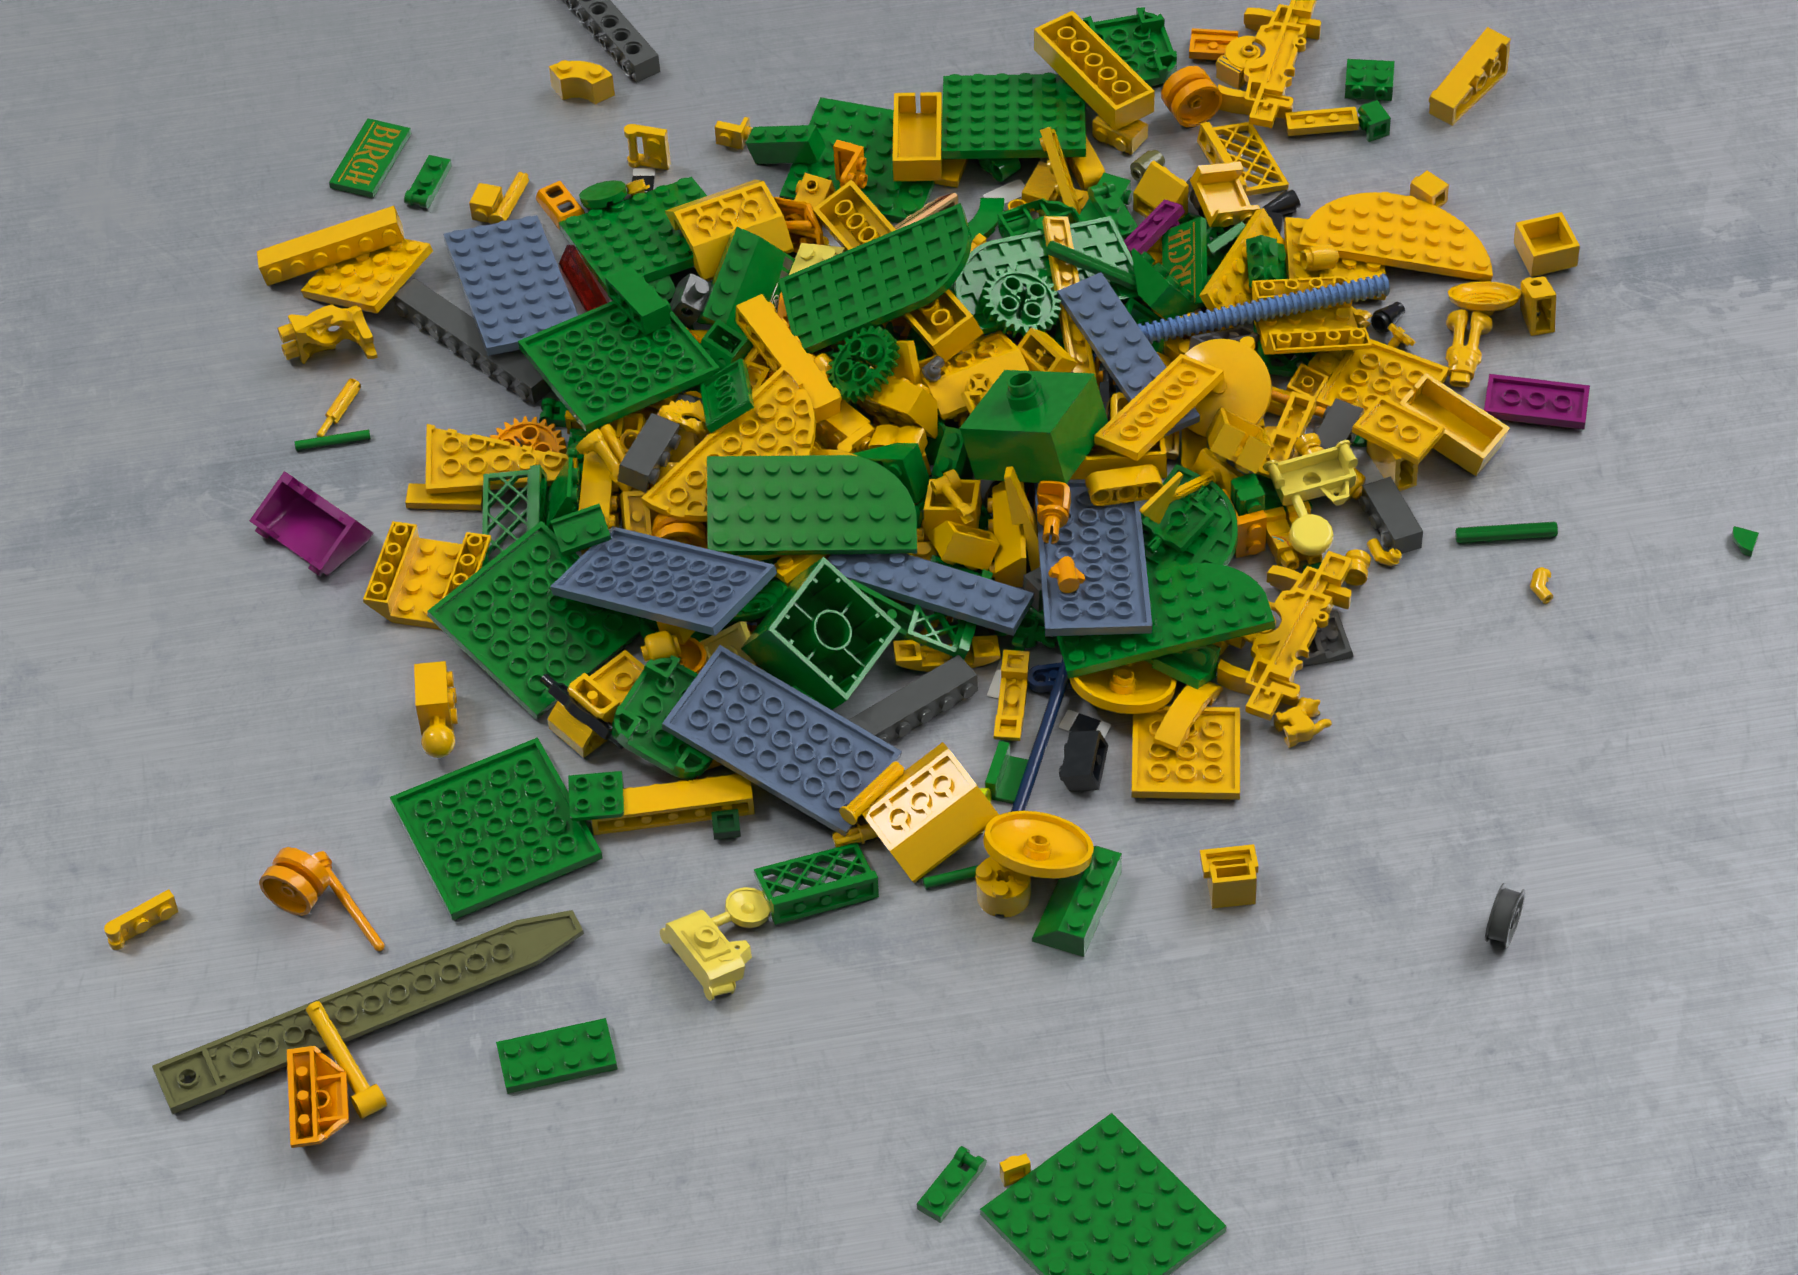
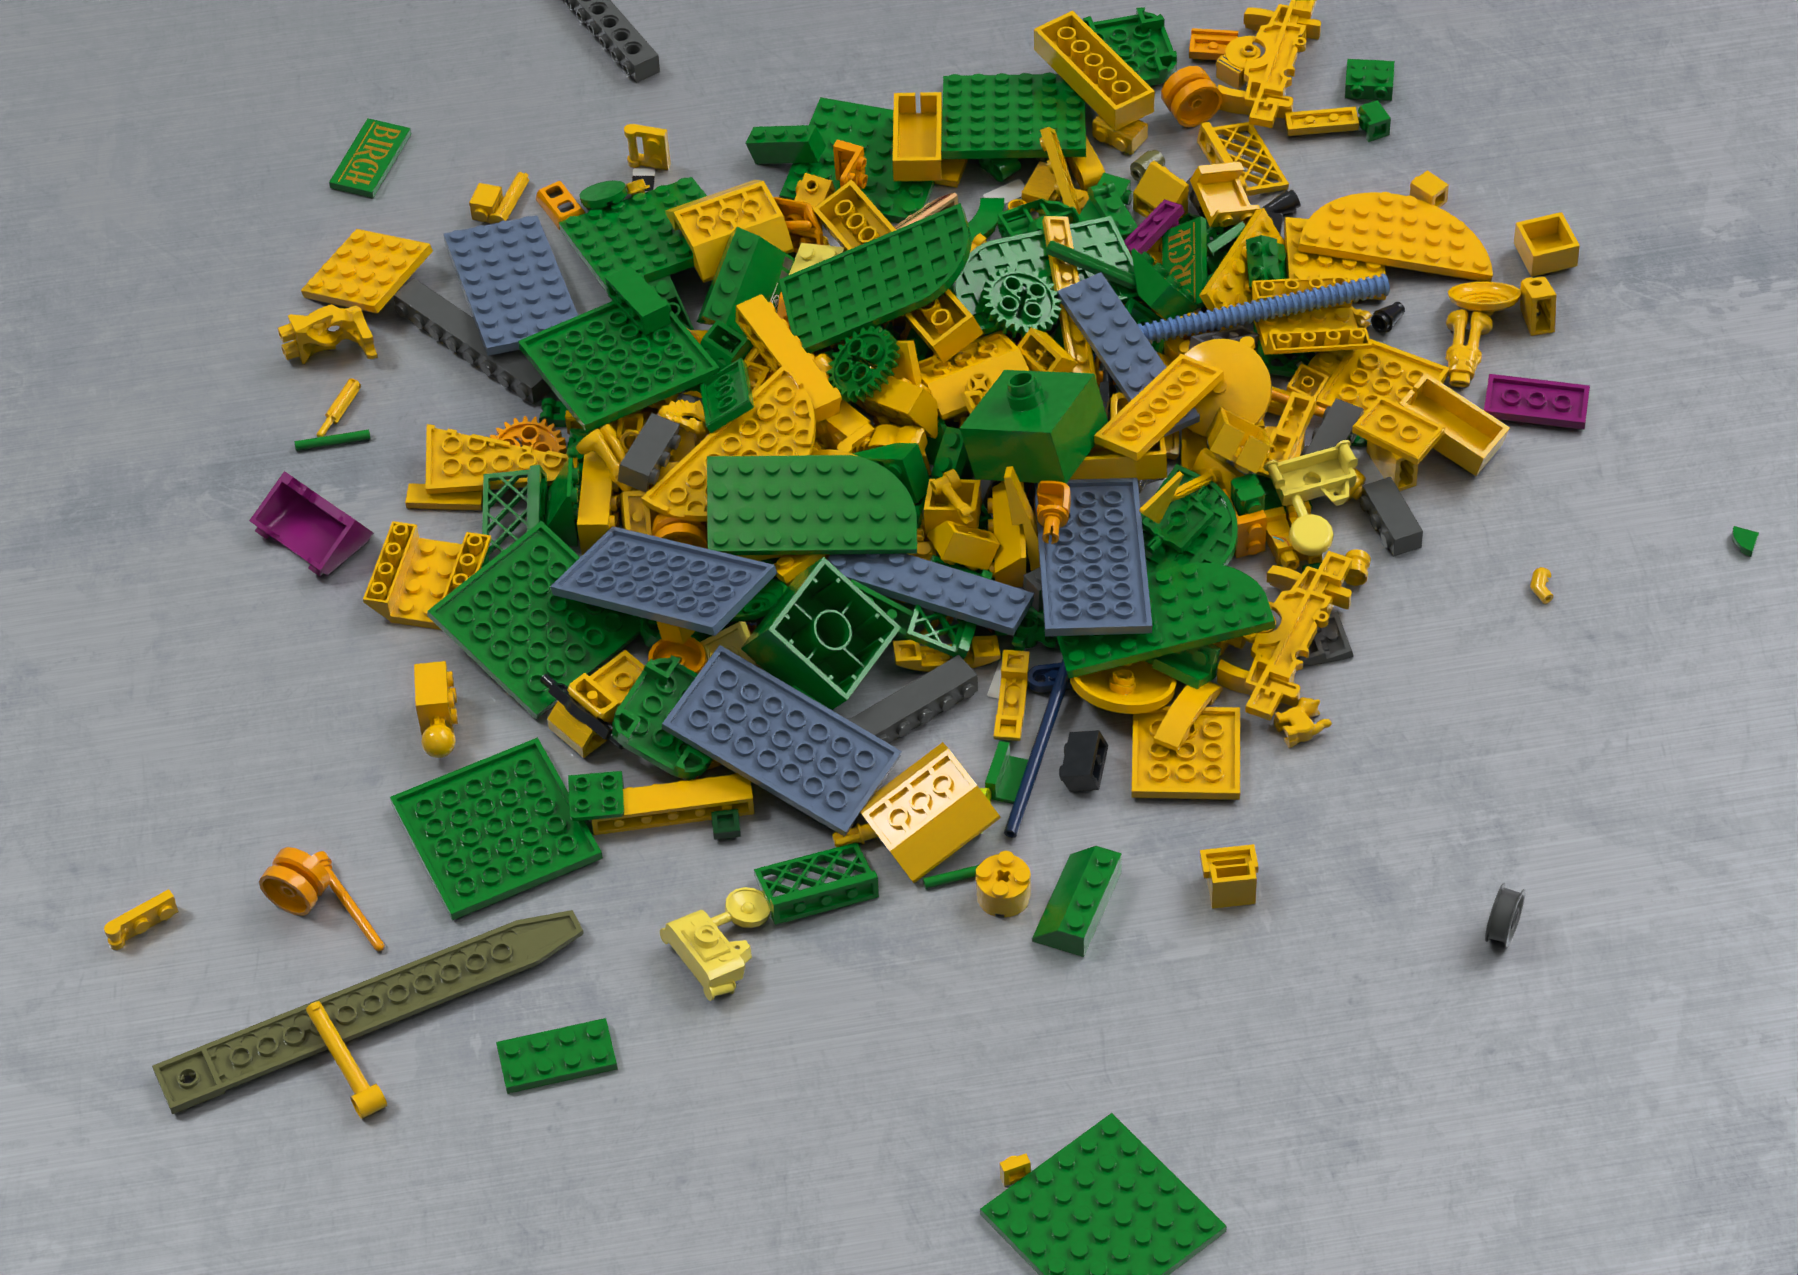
(315, 1096): light orange wedge -> none
(330, 245): yellow brick -> none
(428, 181): green plate -> none
(581, 80): yellow brick -> none
(581, 279): clear red tile -> none
(581, 529): green plate -> none
(660, 645): yellow head -> none
(690, 294): dark grey torso -> none
(732, 134): yellow bracket -> none
(871, 793): yellow axle -> none
(932, 370): dark grey arm -> none
(951, 1185): green plate -> none
(1038, 844): yellow dish -> none
(1067, 575): light orange piece -> none
(1078, 722): sticker -> none
(1123, 485): yellow beam -> none
(1308, 444): yellow wheel -> none
(1319, 257): yellow brick -> none
(1381, 556): yellow arm -> none
(1399, 336): yellow plant -> none
(1471, 77): yellow wedge -> none
(1506, 532): green axle -> none

